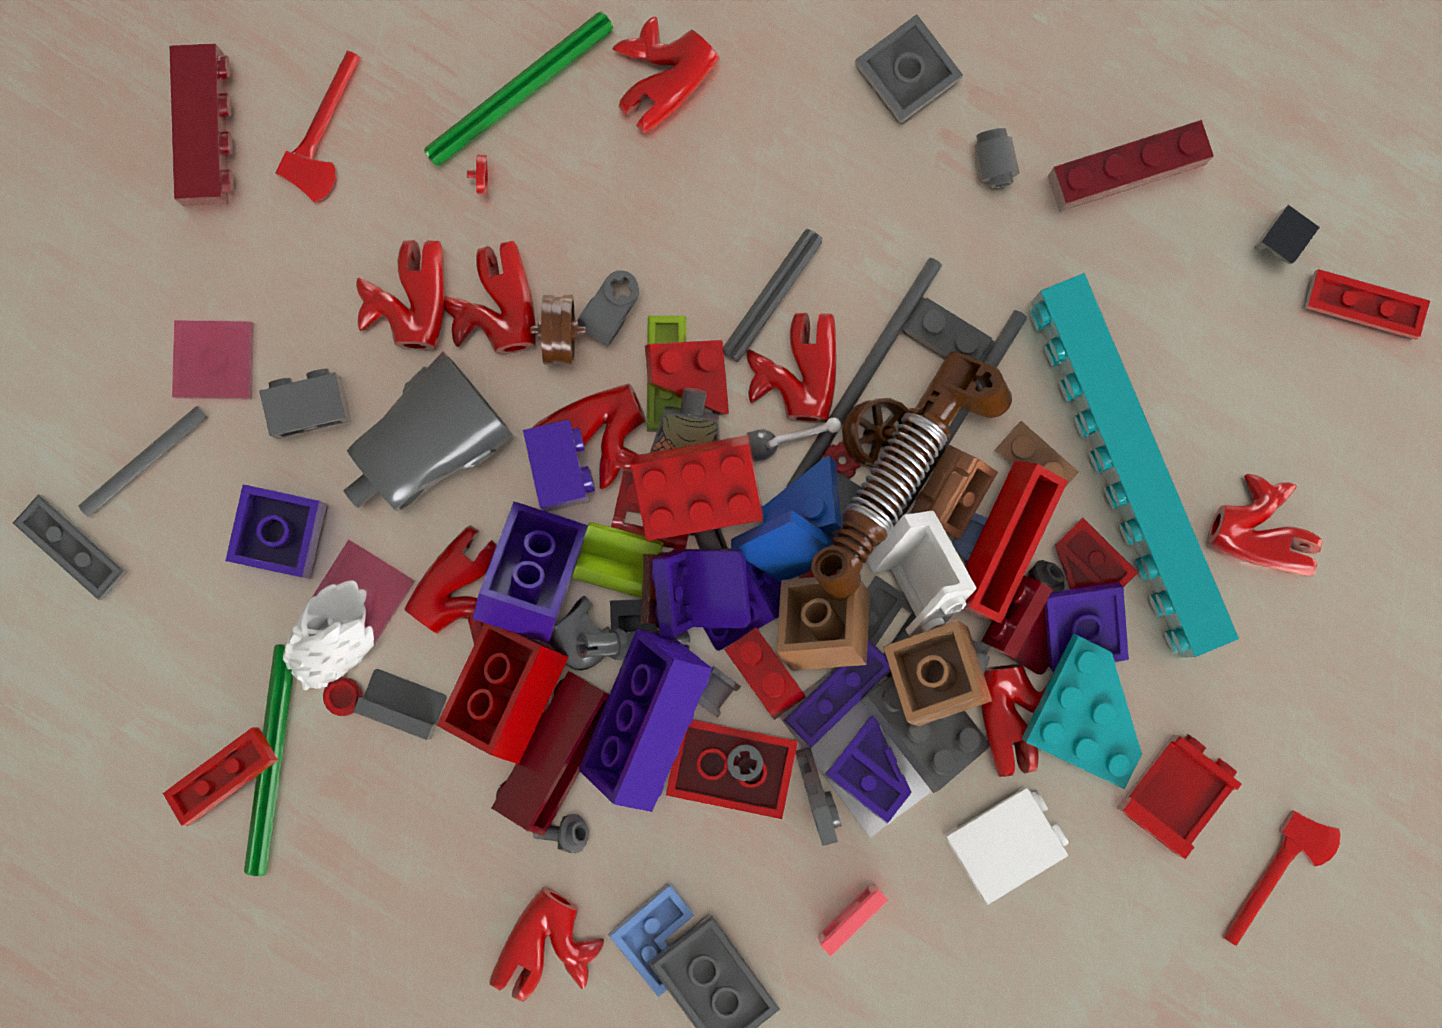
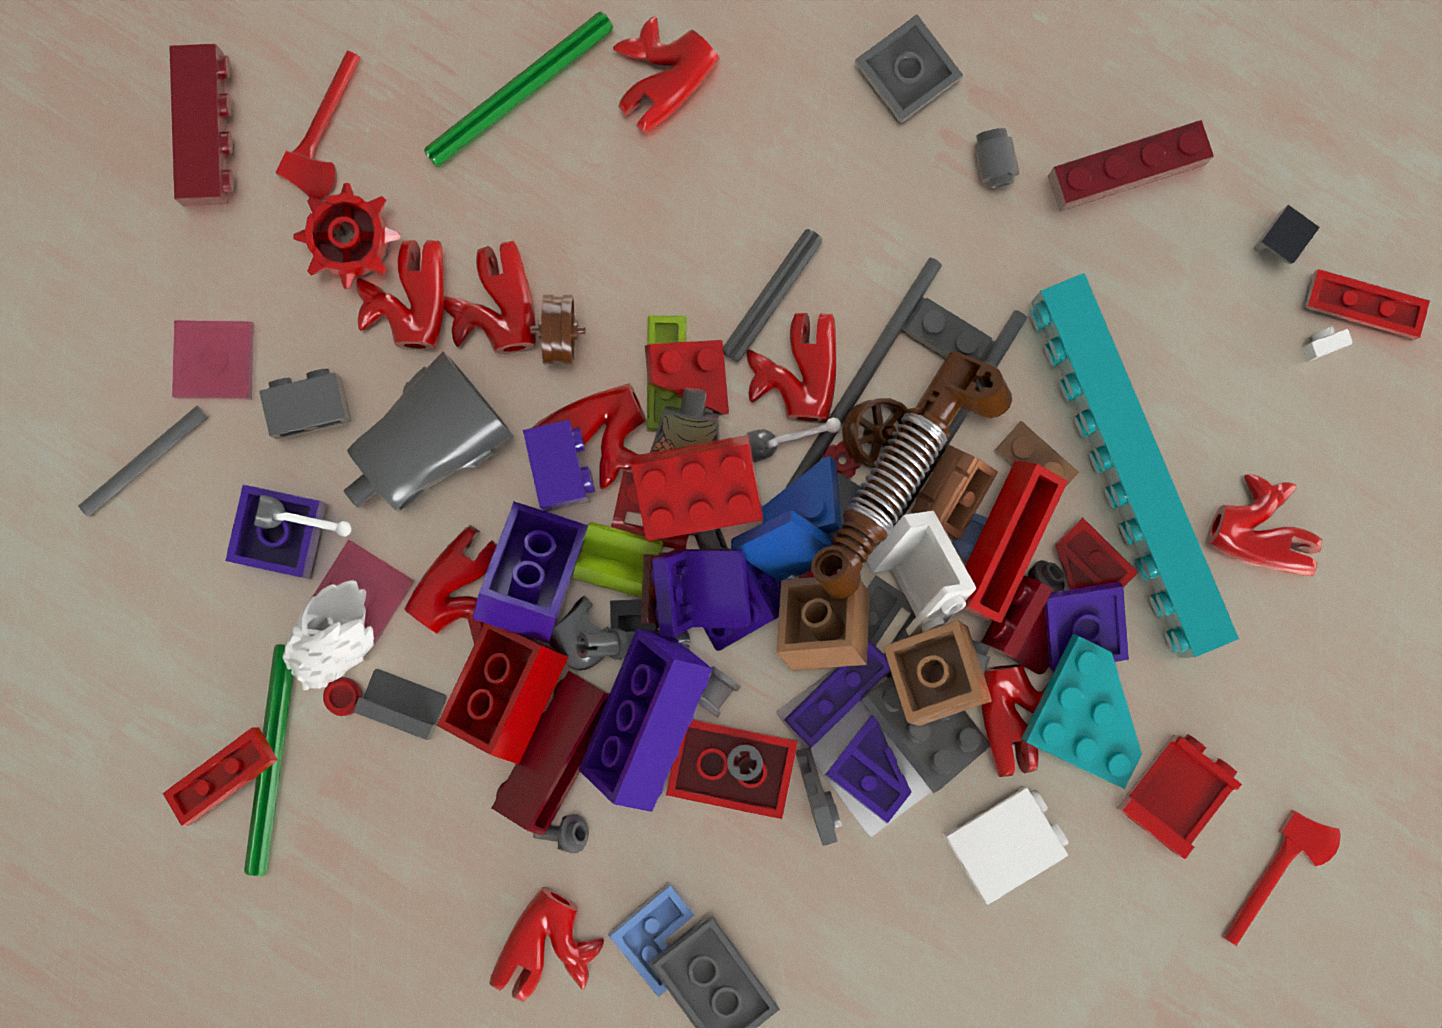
(69, 547): dark grey tile -> none
(272, 513): none -> hinge
(330, 220): none -> red brick
(480, 174): red piece -> none
(605, 313): dark grey piece -> none
(765, 673): red brick -> none
(851, 918): coral tile -> none
(1327, 342): none -> white plate

